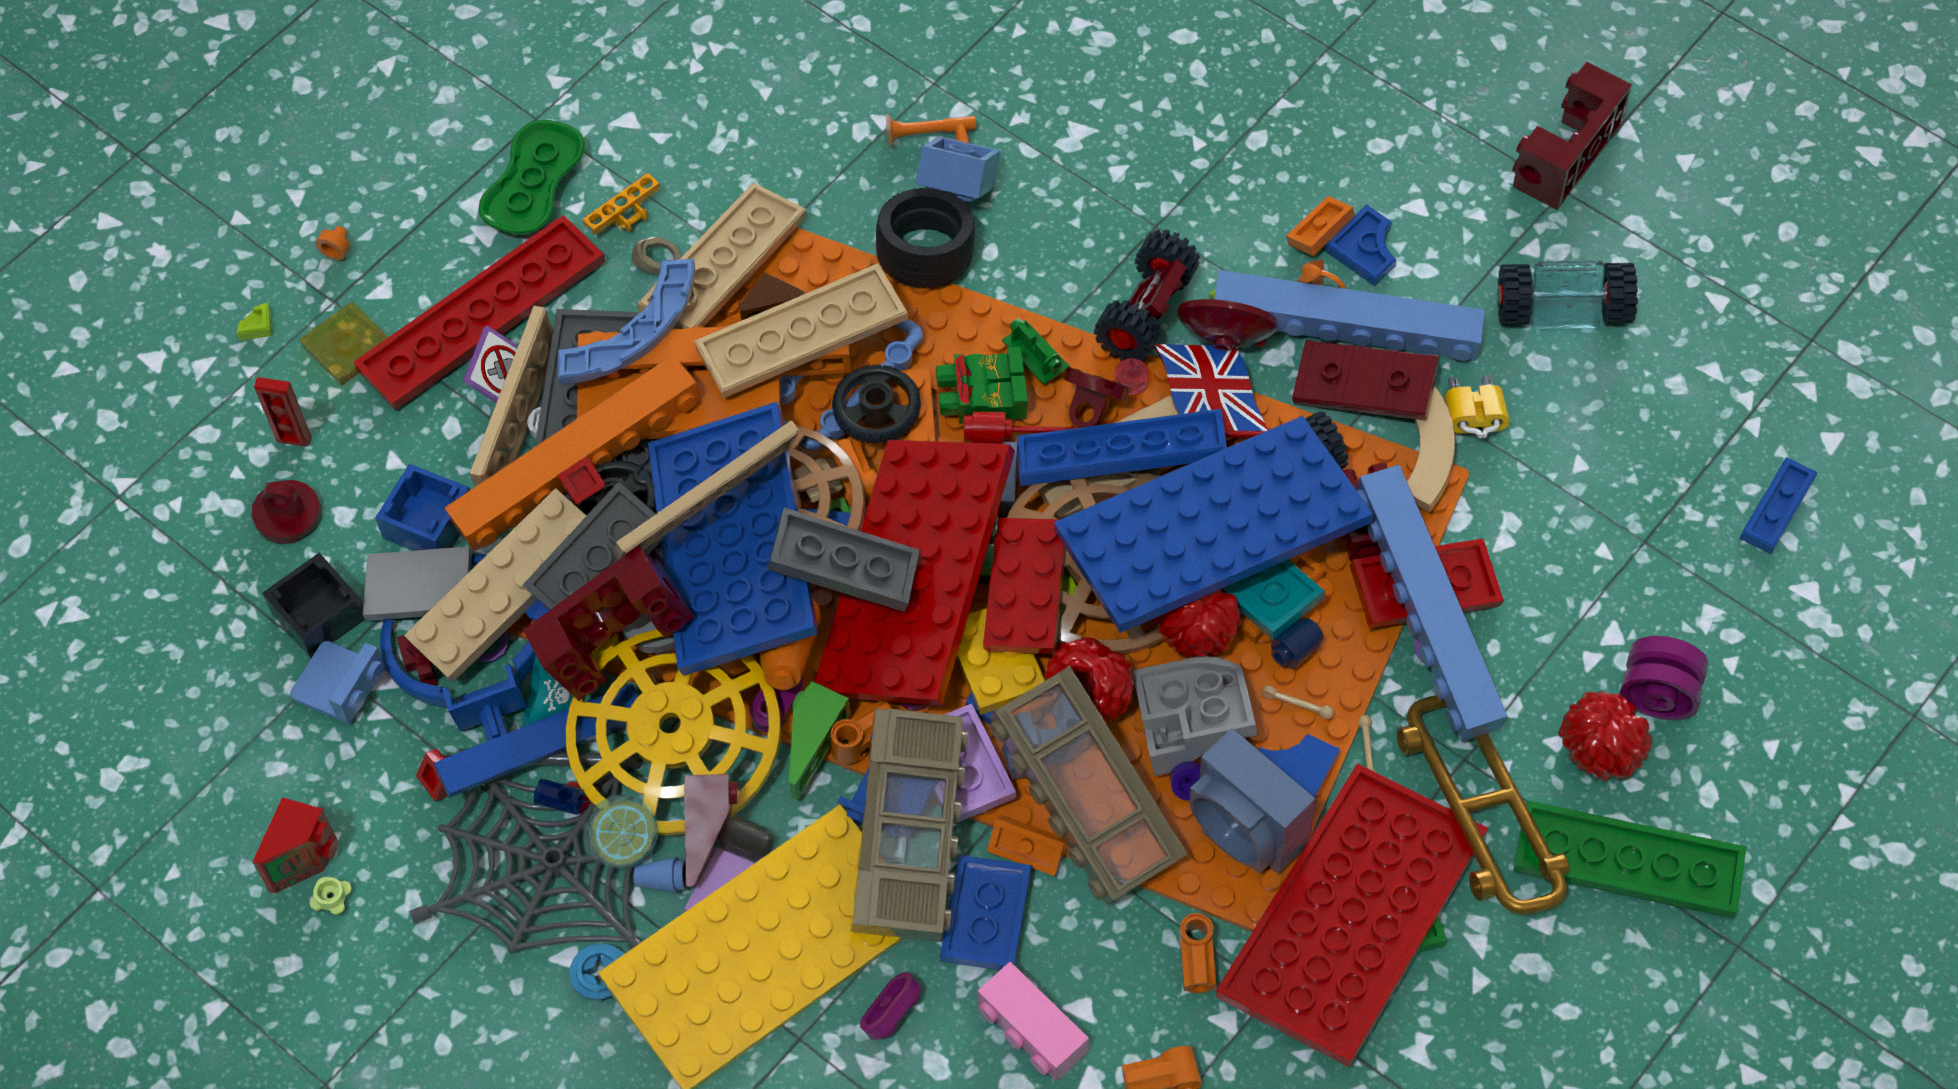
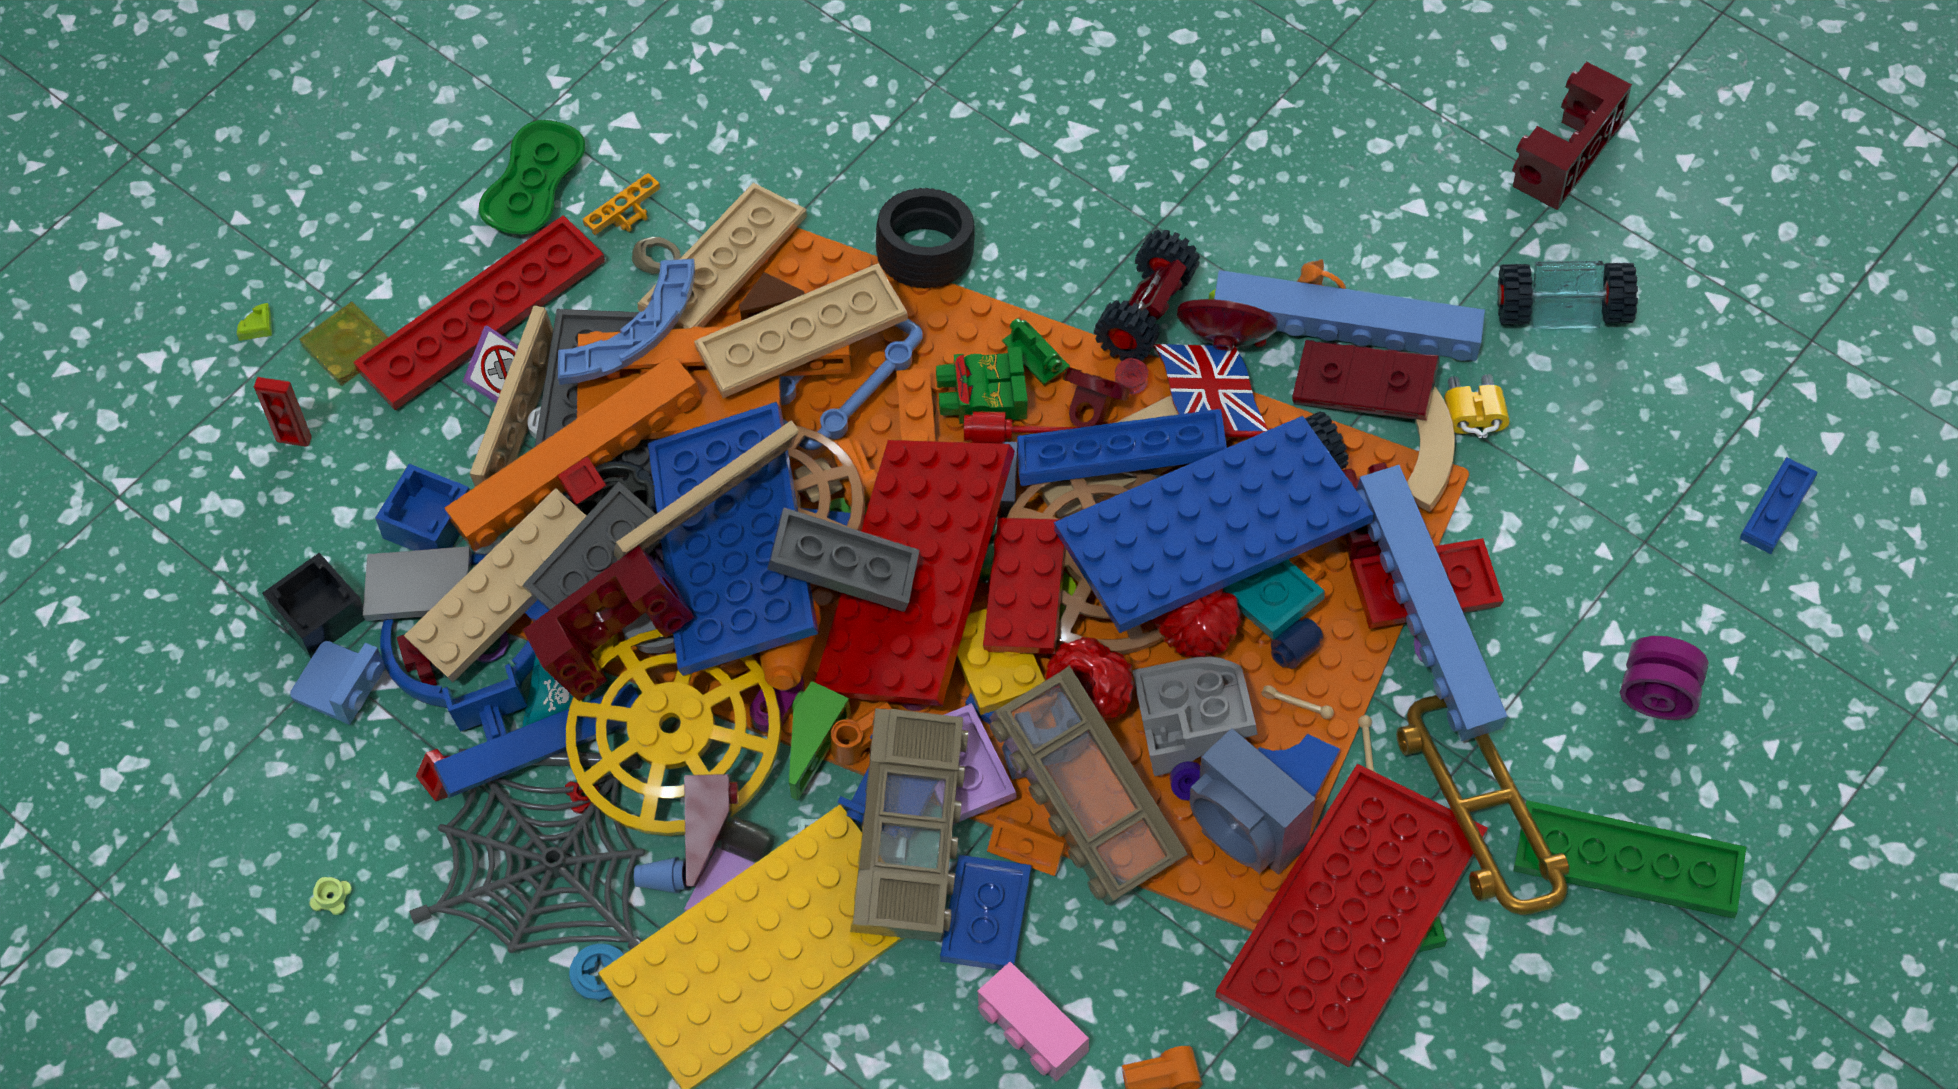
(286, 511): dark red tile -> none
(294, 845): red slope -> none
(333, 243): orange tile -> none
(558, 796): clear blue piece -> none
(621, 832): clear light blue tile -> none
(876, 391): pearl dark grey wheel -> none
(890, 1005): magenta plate -> none
(958, 167): medium blue brick -> none
(959, 125): orange piece -> none
(1197, 955): orange piece -> none
(1320, 226): orange plate -> none
(1363, 246): blue tile -> none
(1605, 735): red hair -> none

